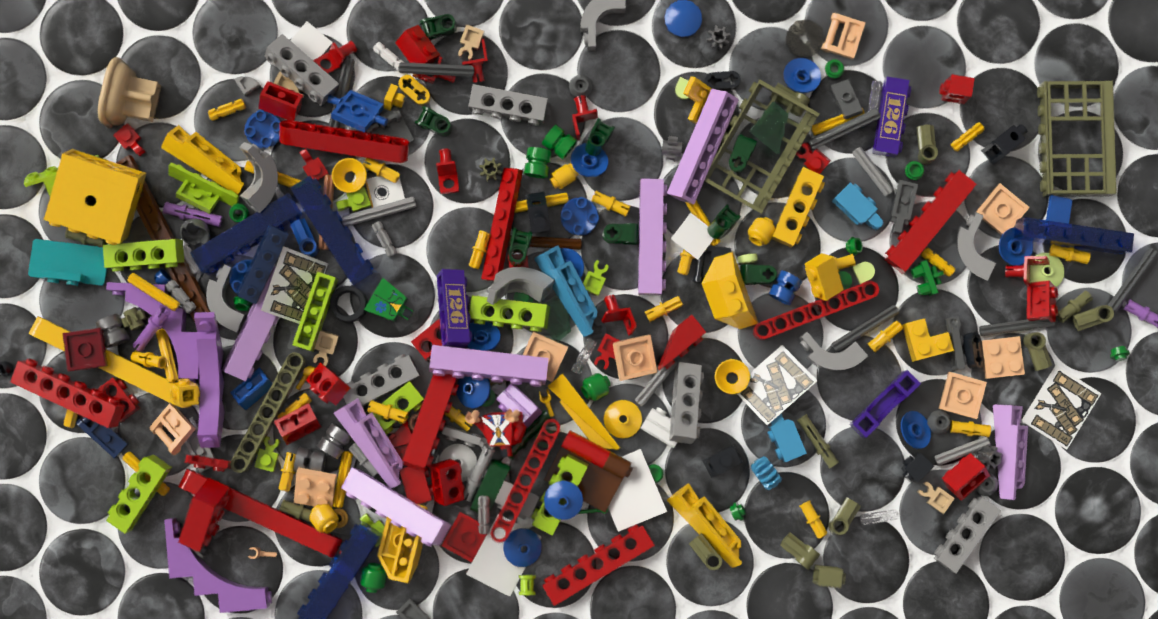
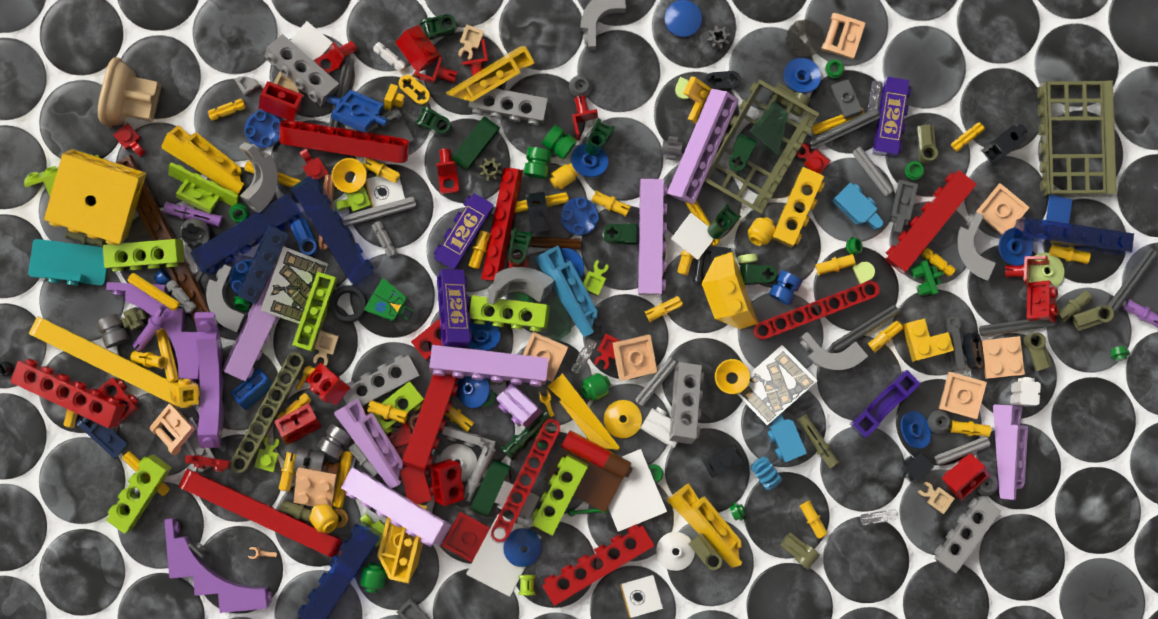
(85, 349): dark red plate -> none
(204, 515): red brick -> none
(331, 468): none -> reddish brown wheel
(436, 69): dark grey axle -> none
(464, 232): none -> dark purple brick
(475, 143): none -> dark green beam
(483, 514): light grey axle -> none
(493, 75): none -> yellow wedge
(500, 428): torso -> none
(565, 490): blue dish -> none
(616, 314): red bracket -> none
(641, 596): none -> white sticker
(667, 544): none -> white dish
(683, 336): red slope -> none
(823, 276): yellow brick -> none
(828, 576): olive brick -> none
(844, 515): olive piece -> none
(846, 279): green plate -> none
(957, 89): red brick -> none
(989, 456): flat silver gear -> none
(1025, 392): none -> white brick
(1061, 407): sticker -> none

